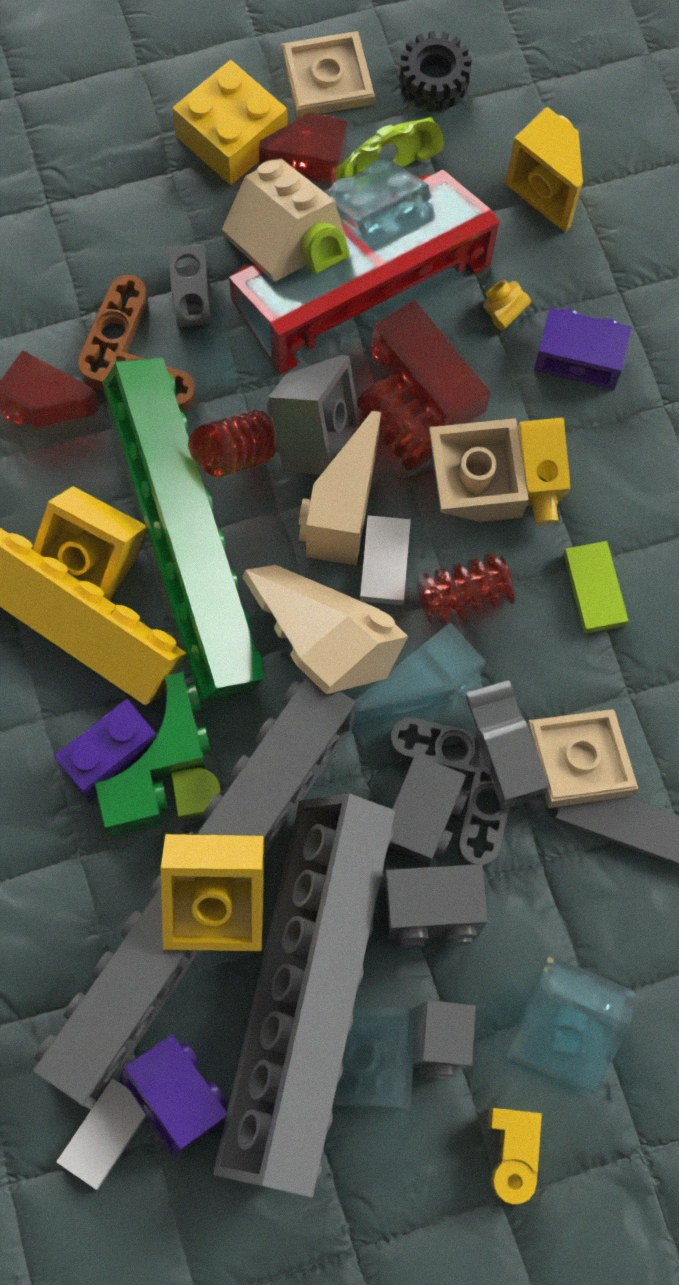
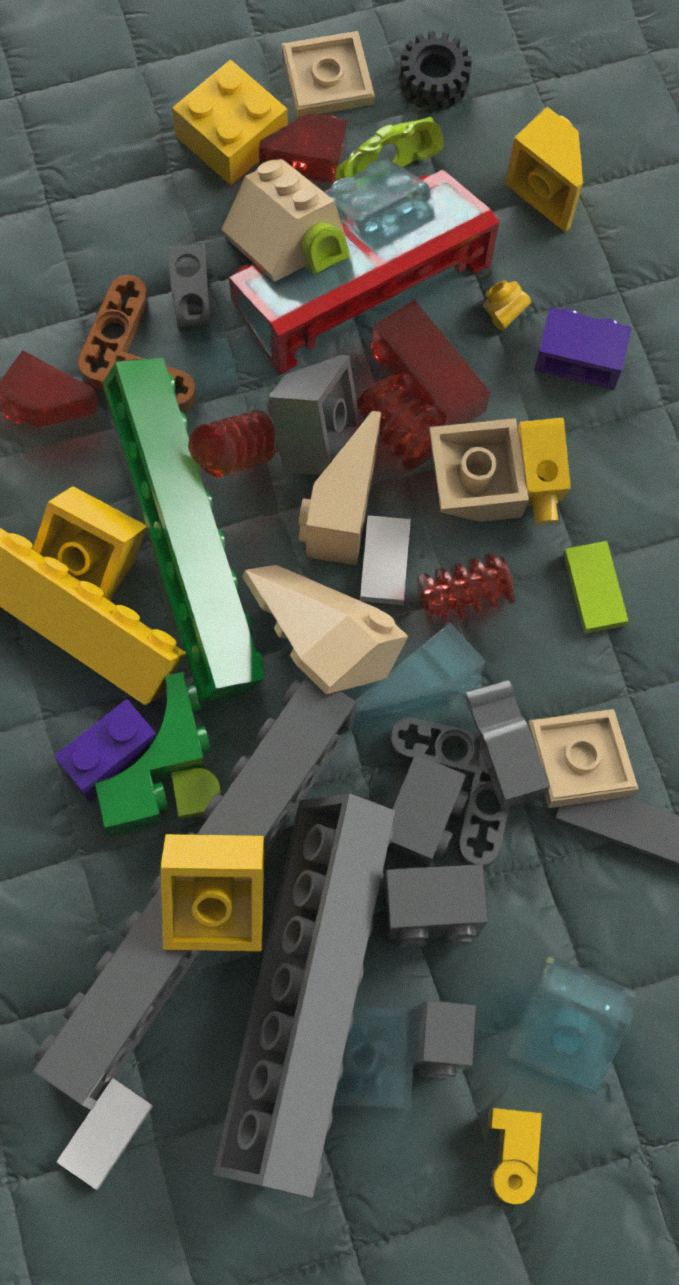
(174, 1094): dark purple brick -> none

